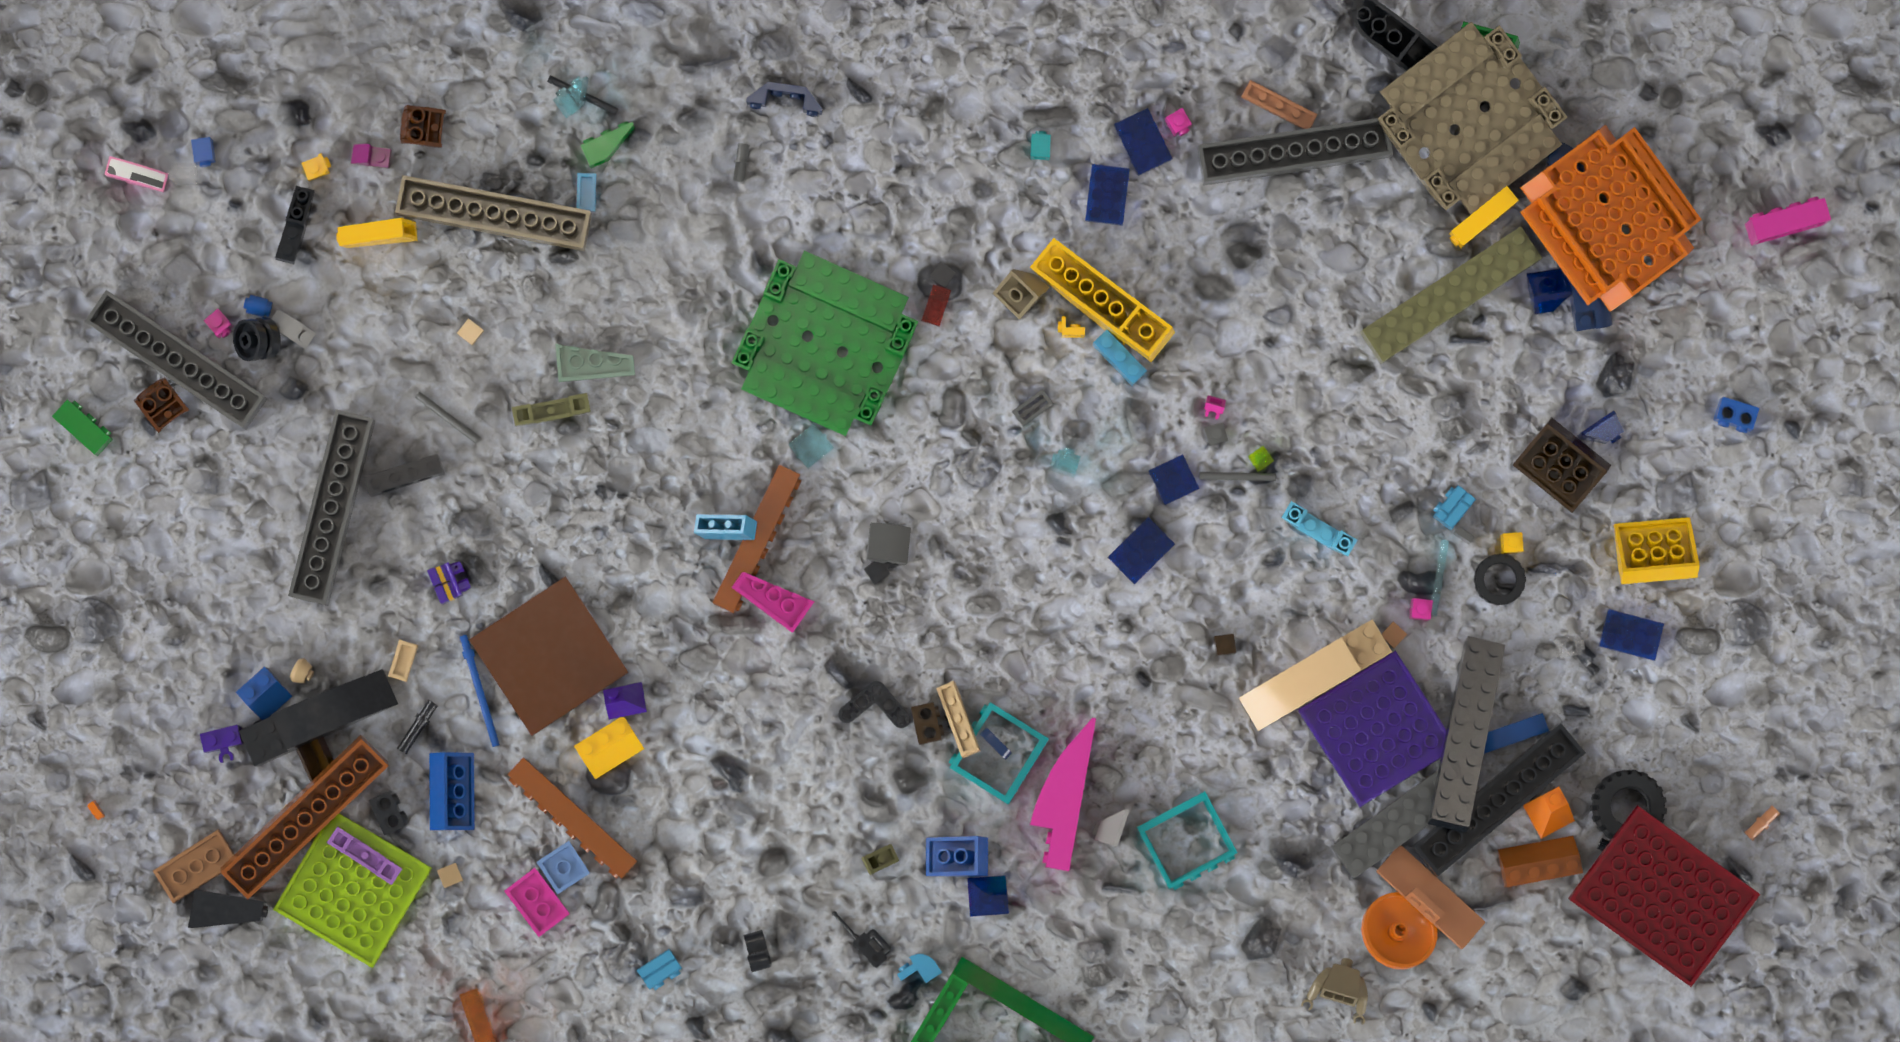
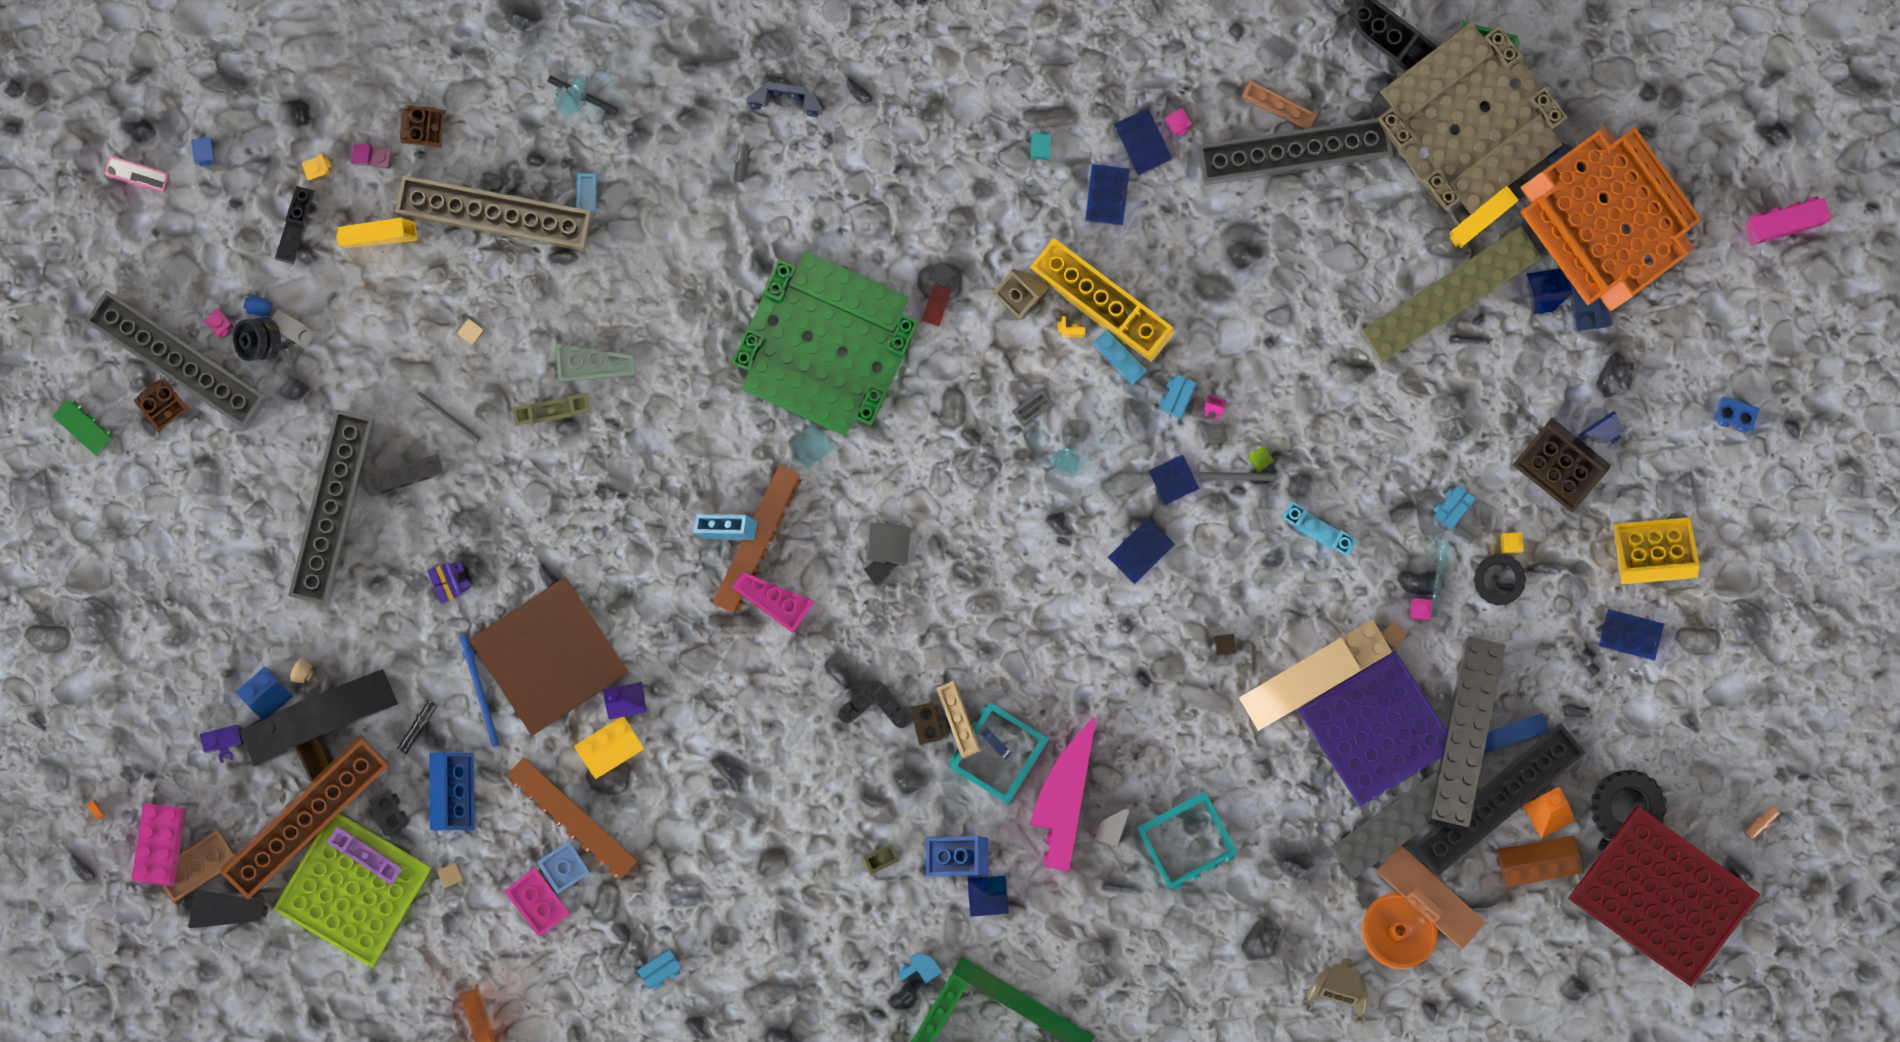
(158, 844): none -> dark pink brick
(403, 660): tan tile -> none
(603, 148): green slope -> none
(757, 949): black beam -> none
(863, 945): black piece -> none
(1178, 396): none -> dark azure brick

